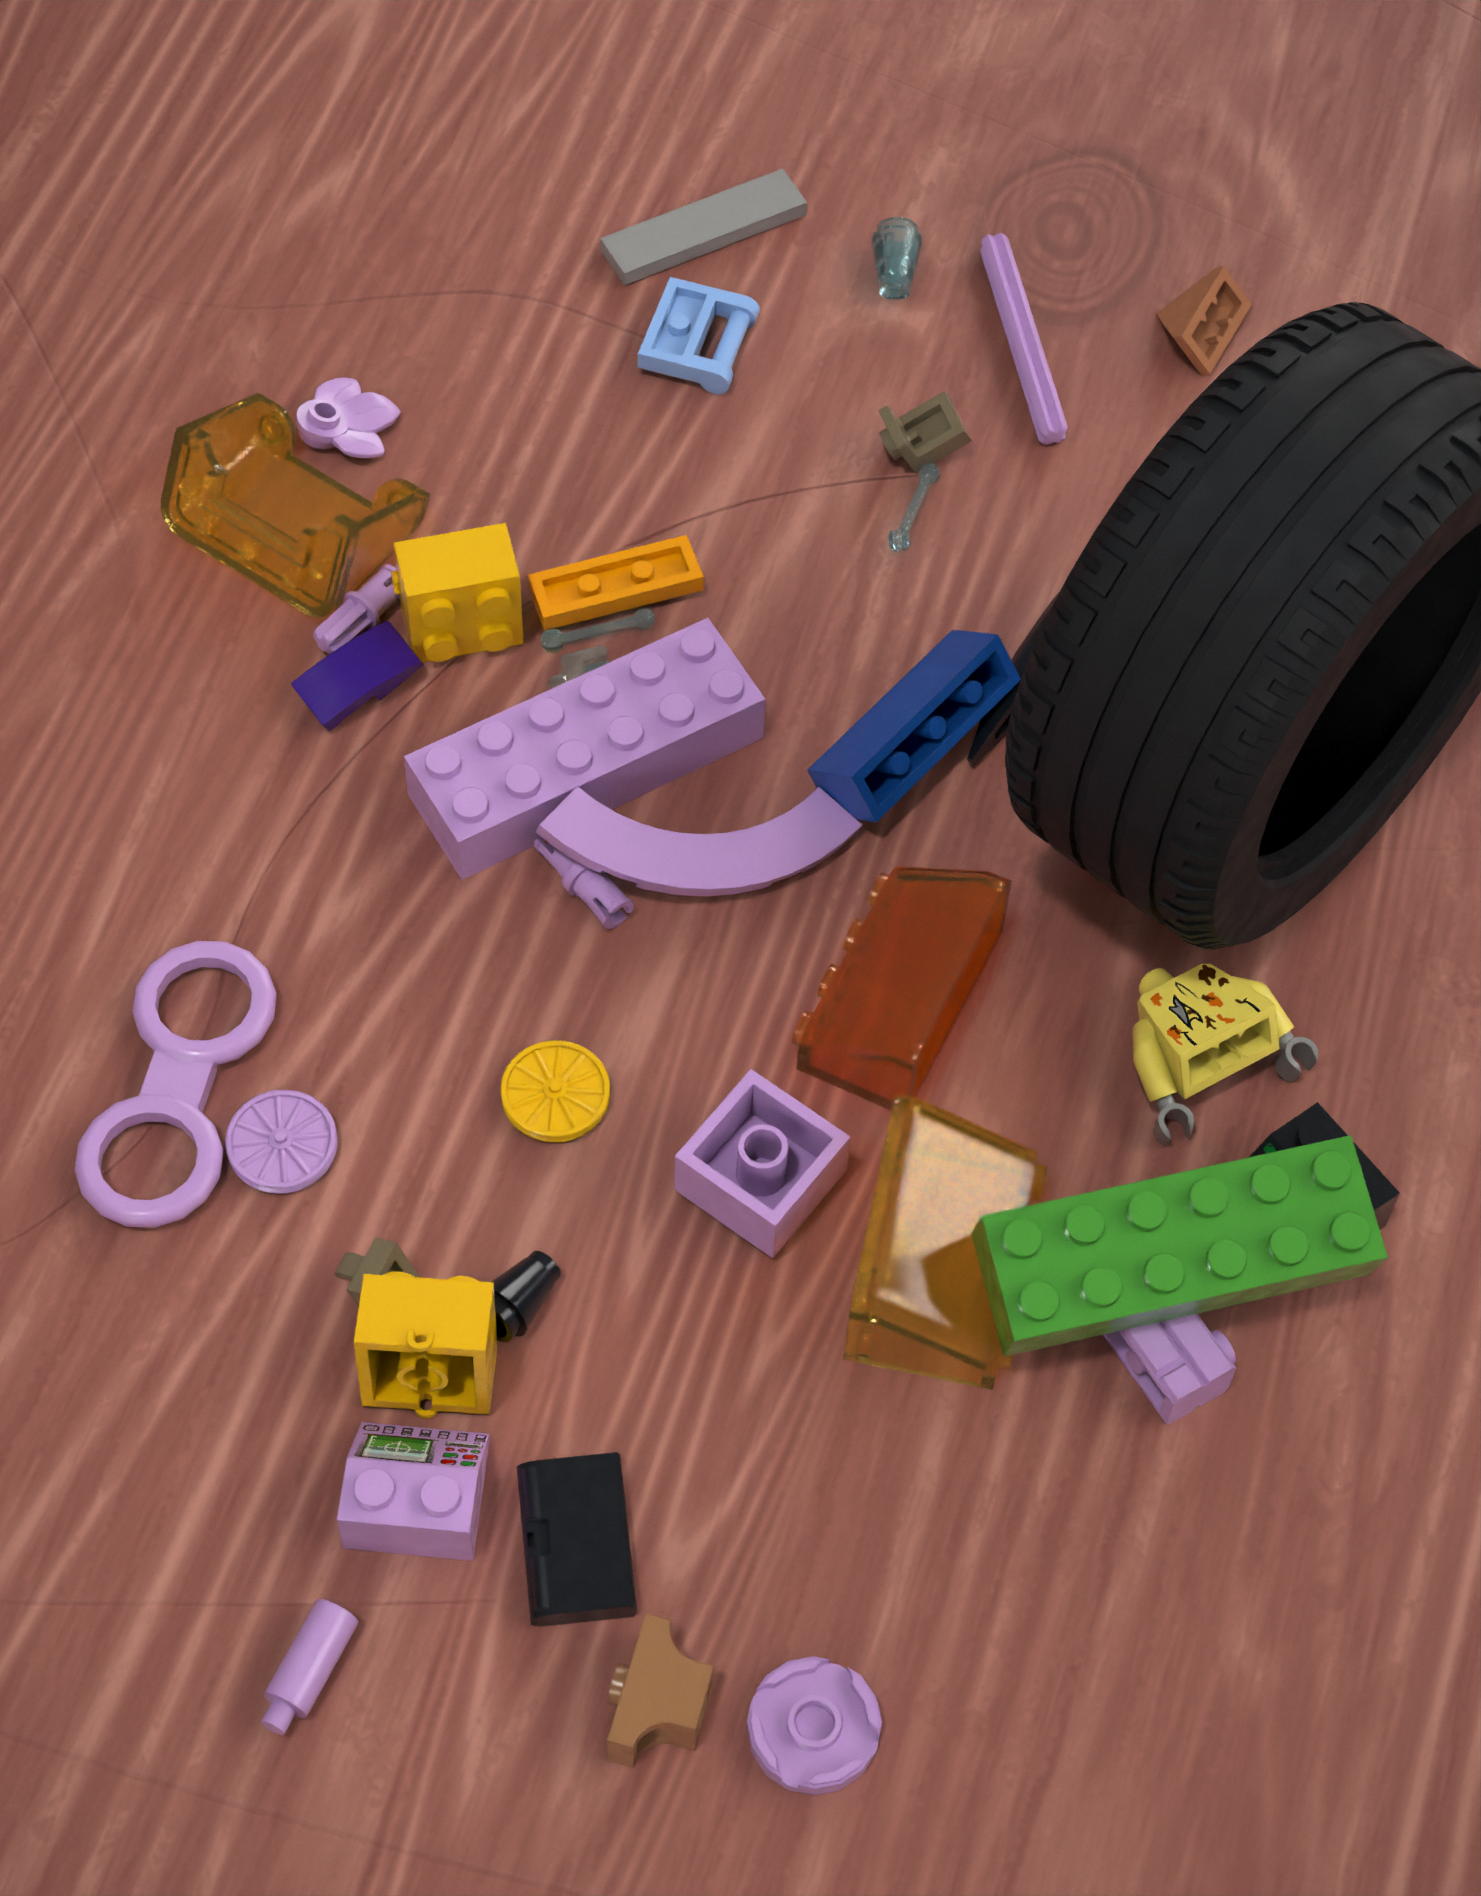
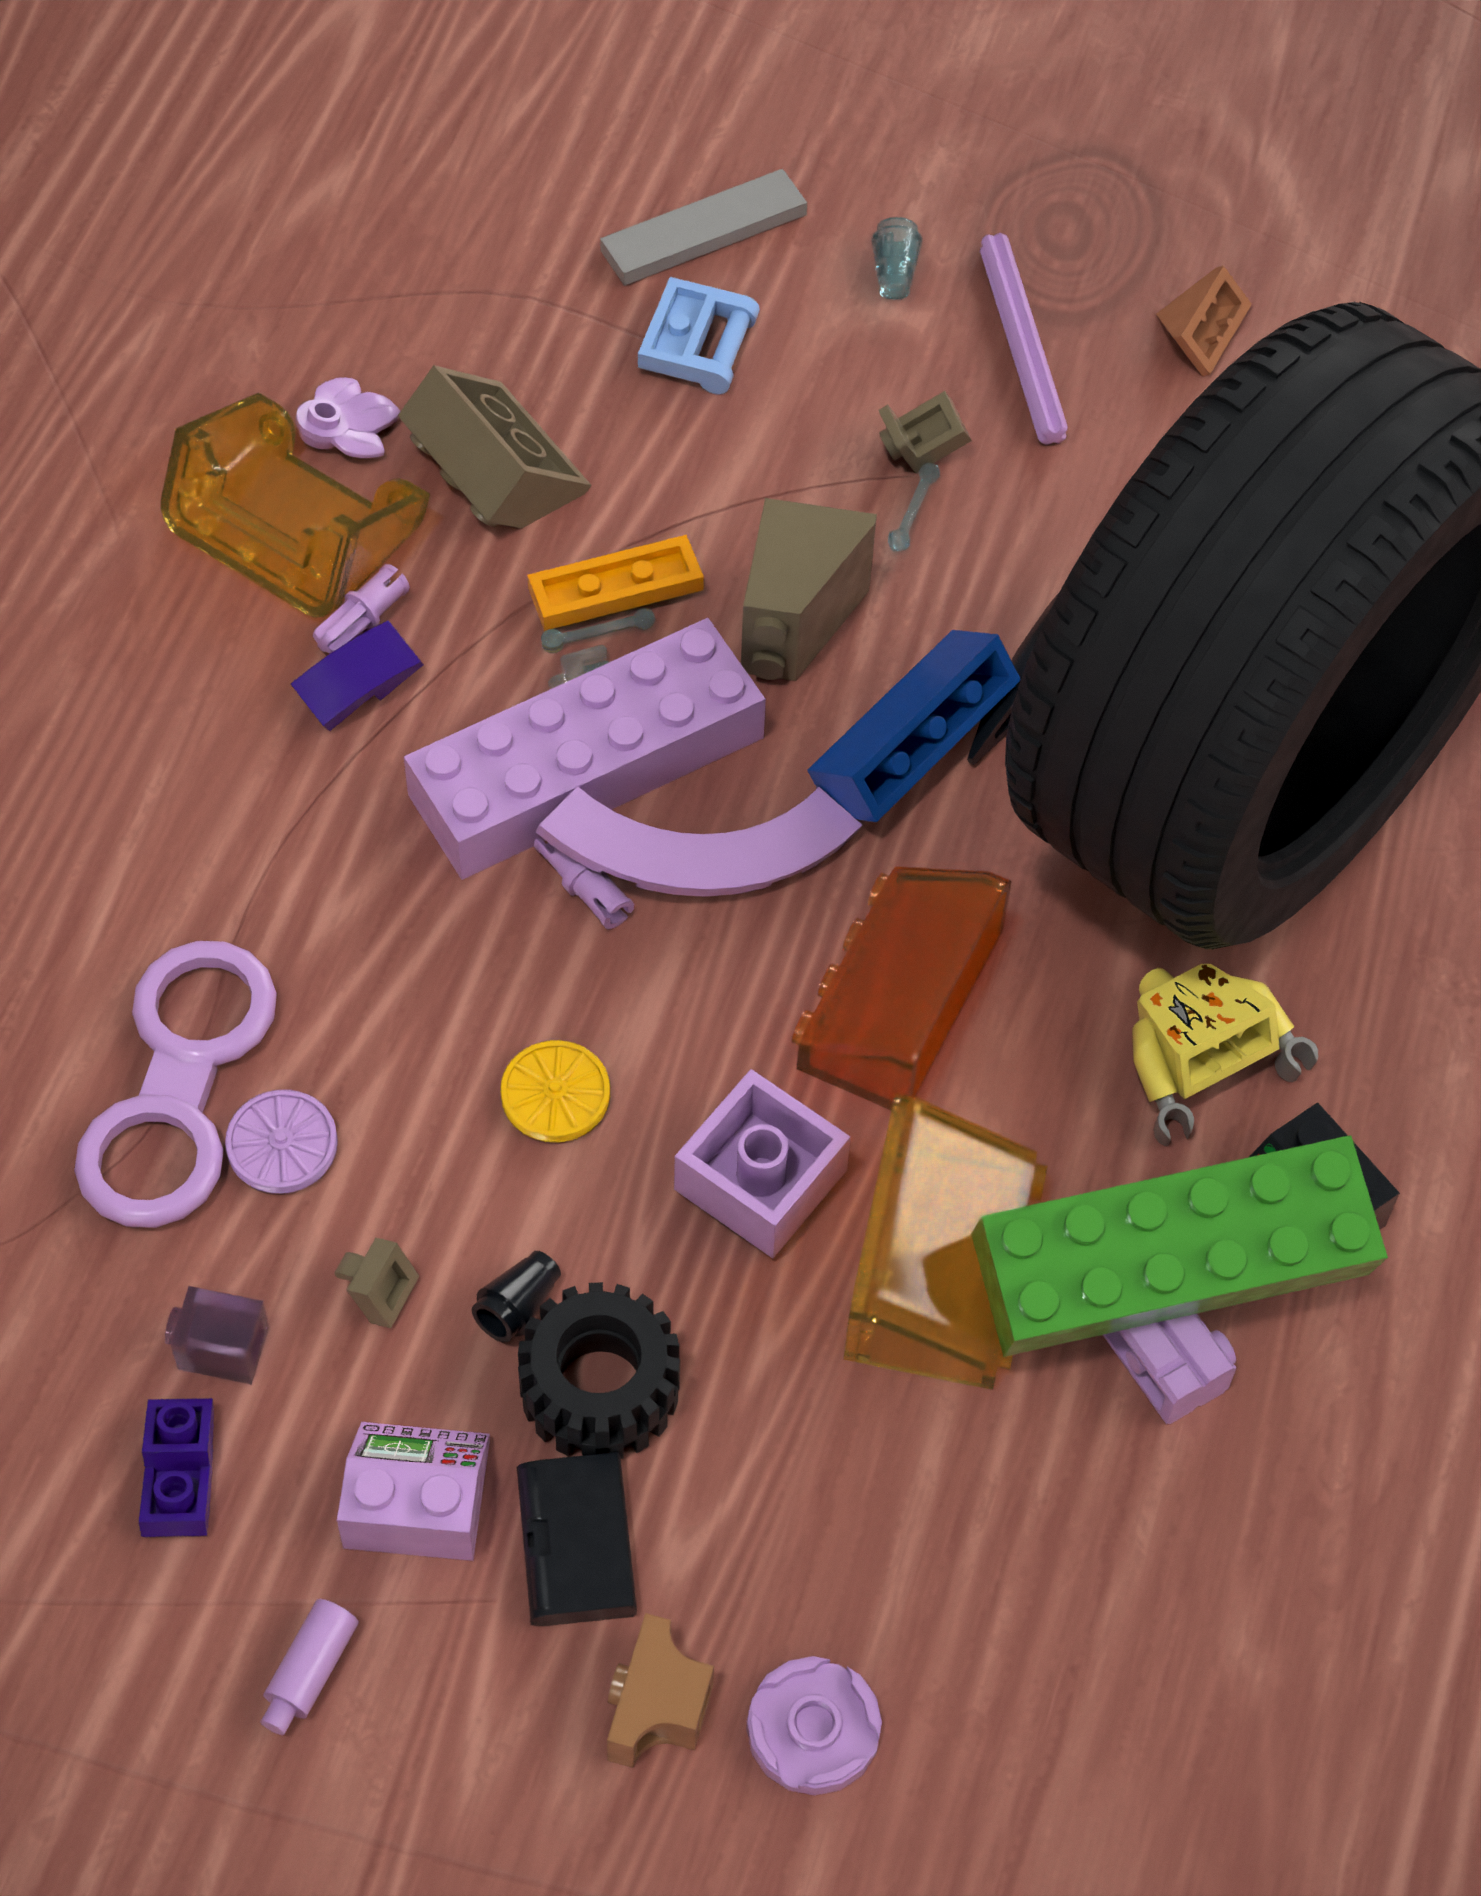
(177, 1467): none -> dark purple slope
(218, 1334): none -> clear purple brick
(426, 1343): yellow brick -> none
(459, 592): yellow brick -> none
(490, 448): none -> dark tan slope
(599, 1324): none -> black tyre
(802, 584): none -> dark tan slope

